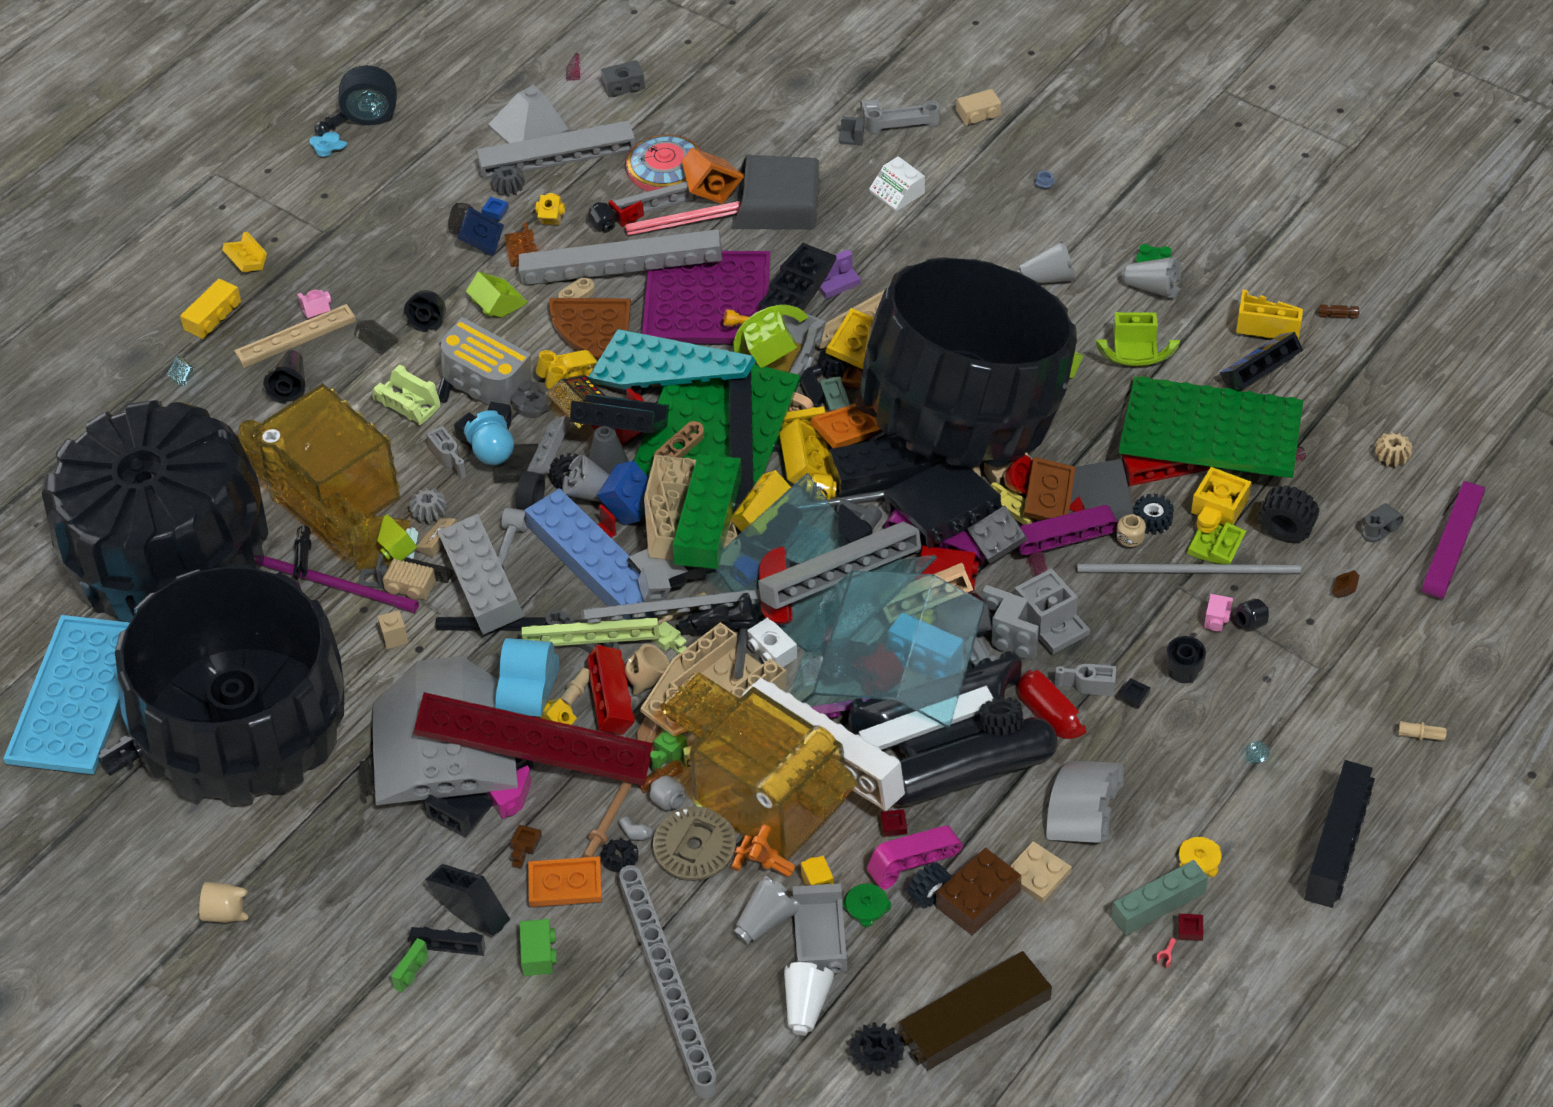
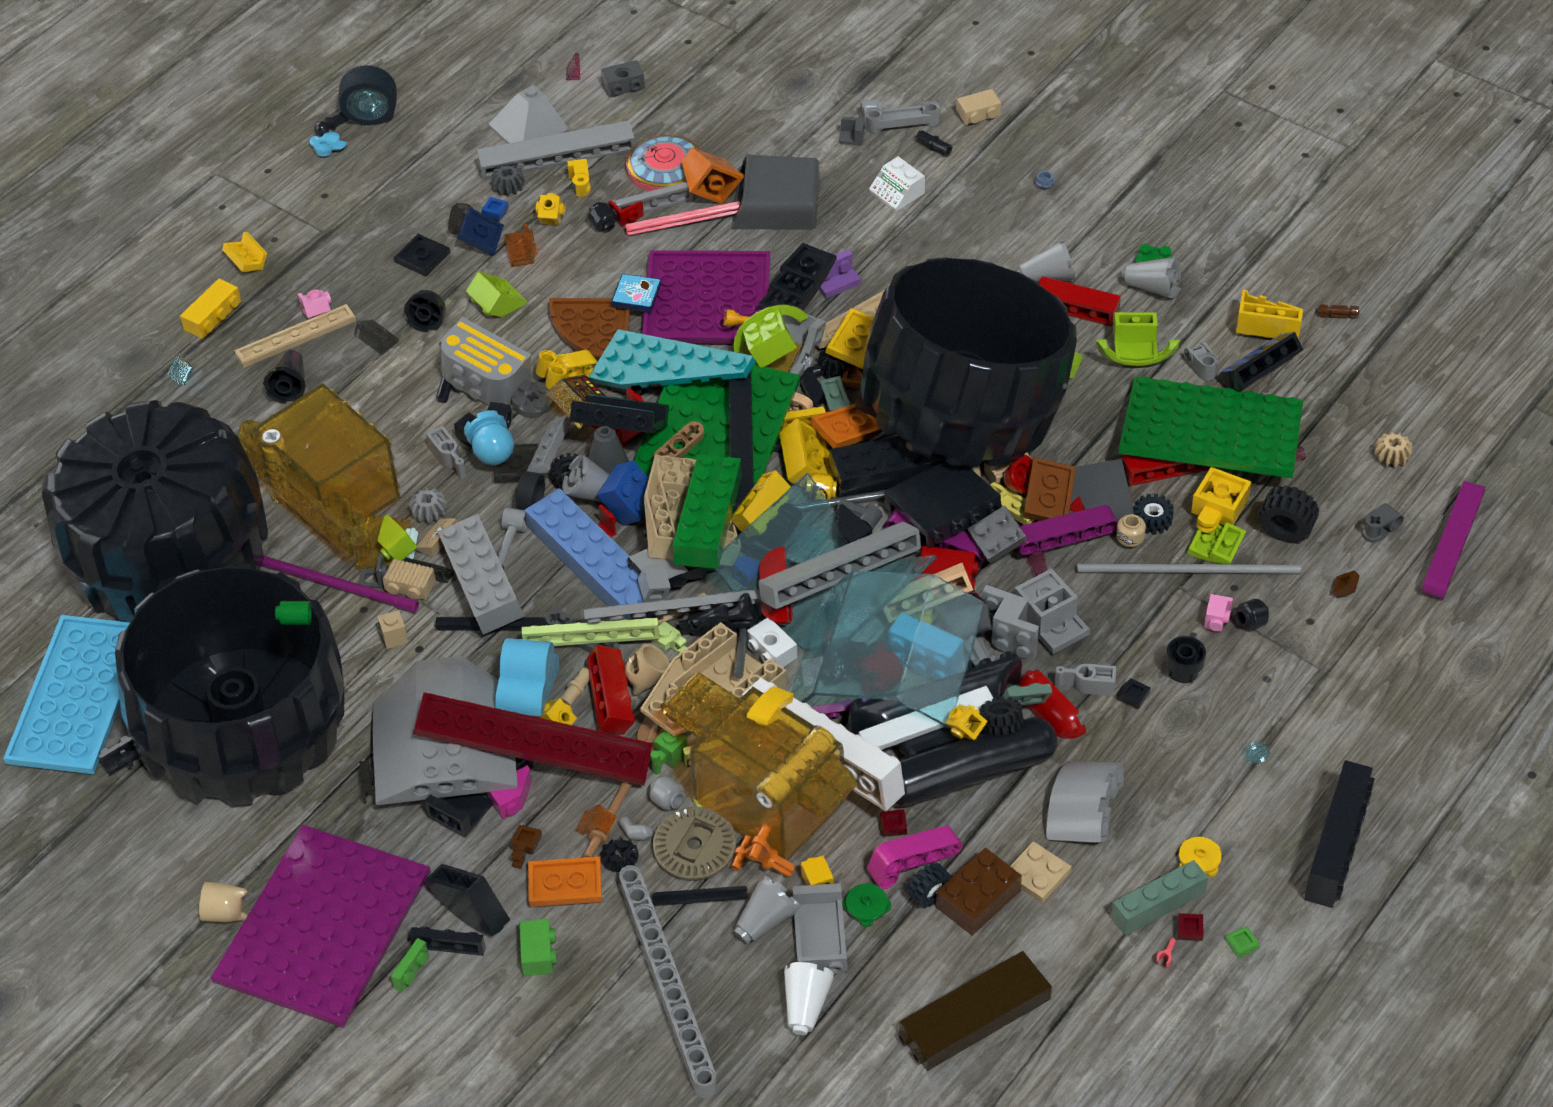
(294, 612): none -> green brick
(302, 545): black pin -> none
(321, 925): none -> magenta plate
(415, 393): yellowish green piece -> none
(422, 255): none -> black tile
(579, 289): tan plate -> none
(580, 177): none -> yellow leg
(596, 819): none -> clear orange bracket
(620, 257): light grey brick -> none
(636, 293): none -> tile
(671, 770): clear orange axle -> none
(699, 895): none -> black axle
(769, 705): none -> yellow slope
(876, 1049): black gear -> none
(934, 142): none -> black axle
(965, 722): none -> yellow brick
(1030, 694): none -> sand green plate
(1084, 301): none -> red brick
(1202, 361): none -> light grey piece
(1242, 942): none -> bright green tile
(1421, 731): tan axle -> none

